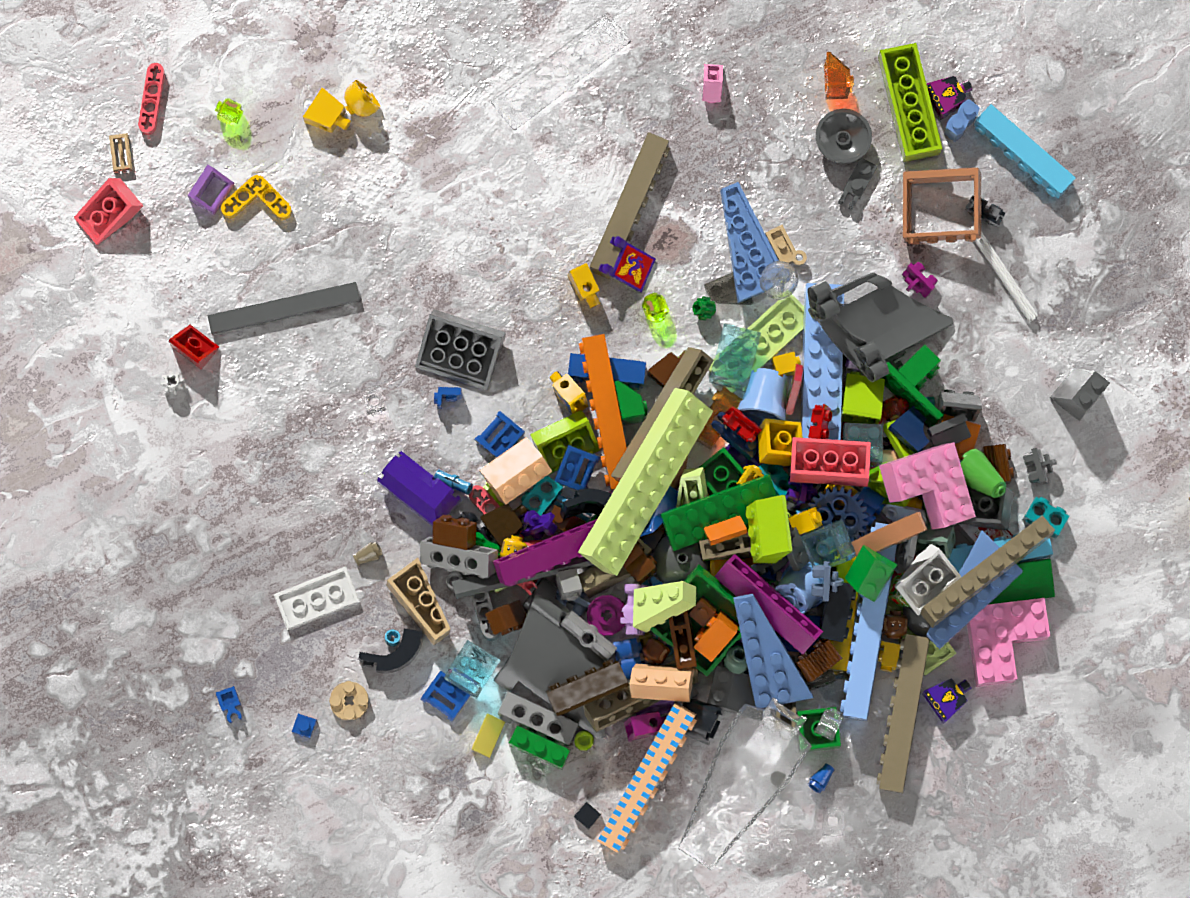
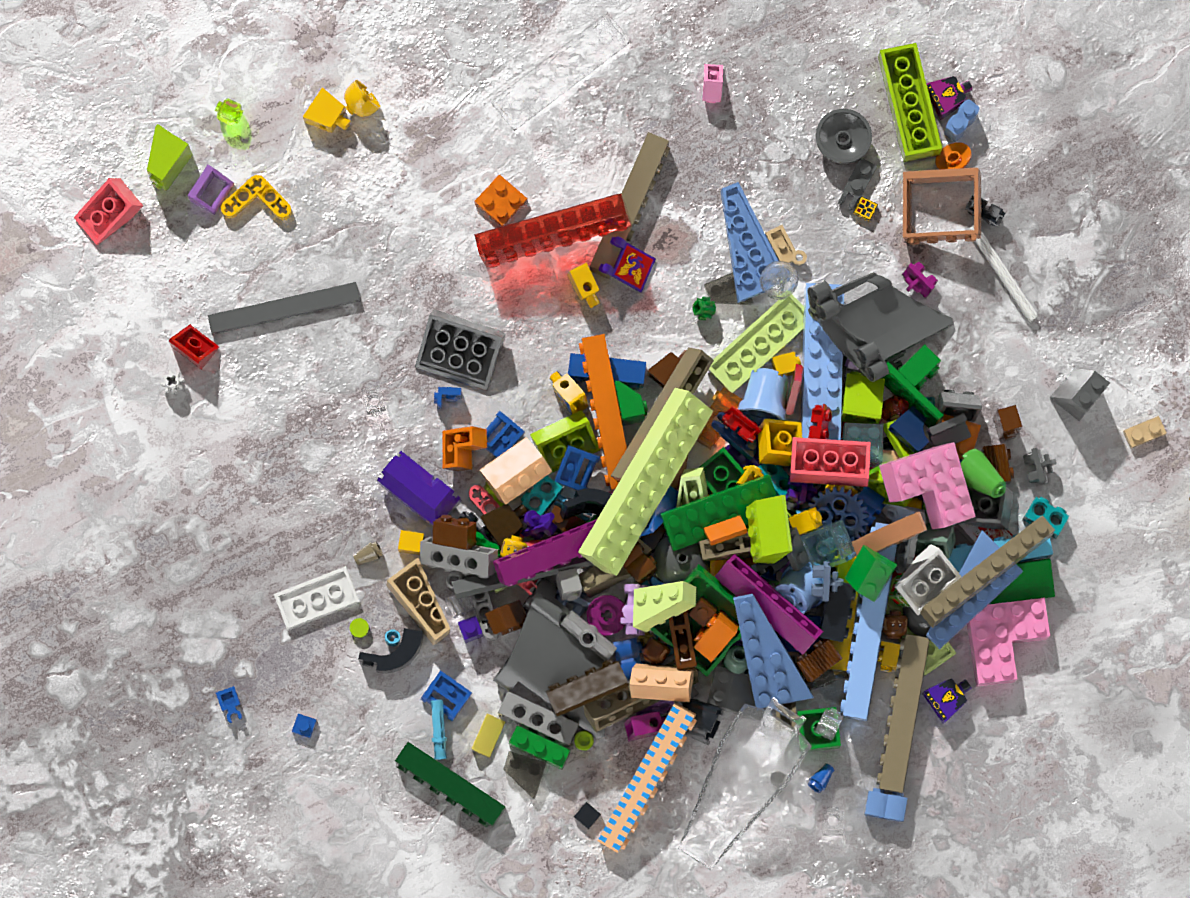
(122, 168): tan tile -> none
(151, 98): coral beam -> none
(166, 158): none -> lime slope
(345, 690): tan plate -> none
(359, 628): none -> lime tile
(410, 542): none -> yellow brick
(438, 730): none -> medium azure pin
(449, 784): none -> dark green brick
(458, 447): none -> orange brick
(458, 607): none -> clear brick
(461, 485): dark azure pin -> none
(470, 629): none -> dark purple brick
(472, 669): clear light blue brick -> none
(500, 200): none -> orange plate
(525, 771): none -> clear smoke wing
(553, 230): none -> clear red brick
(655, 307): clear neon green head -> none
(734, 357): clear light blue brick -> none
(837, 78): clear orange slope -> none
(865, 208): none -> tile
(886, 806): none -> medium blue brick
(954, 156): none -> orange dish
(1007, 422): none -> reddish brown brick
(1024, 151): medium azure brick -> none
(1144, 432): none -> tan plate

